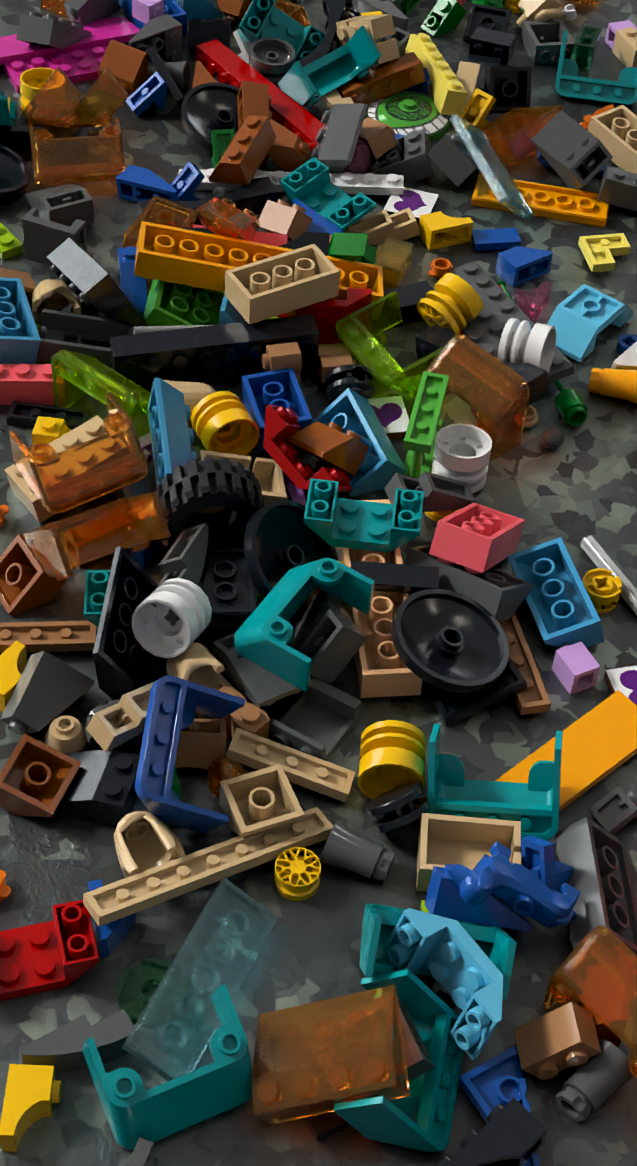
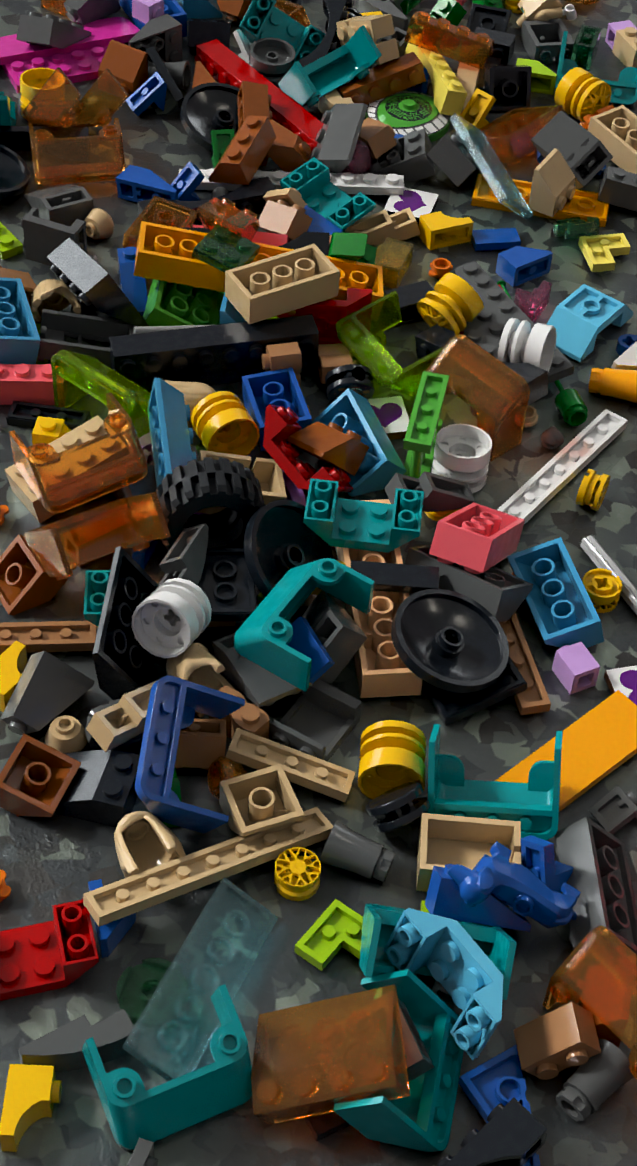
(99, 224): none -> tan cone
(225, 249): none -> clear green plate
(288, 195): none -> tan plate
(308, 643): none -> blue tile
(333, 930): none -> lime plate
(449, 40): none -> clear orange slope
(542, 77): none -> lime slope
(551, 185): none -> tan slope
(564, 466): none -> white plate
(573, 226): none -> clear green plate
(582, 93): none -> yellow wheel
(593, 490): none -> yellow wheel

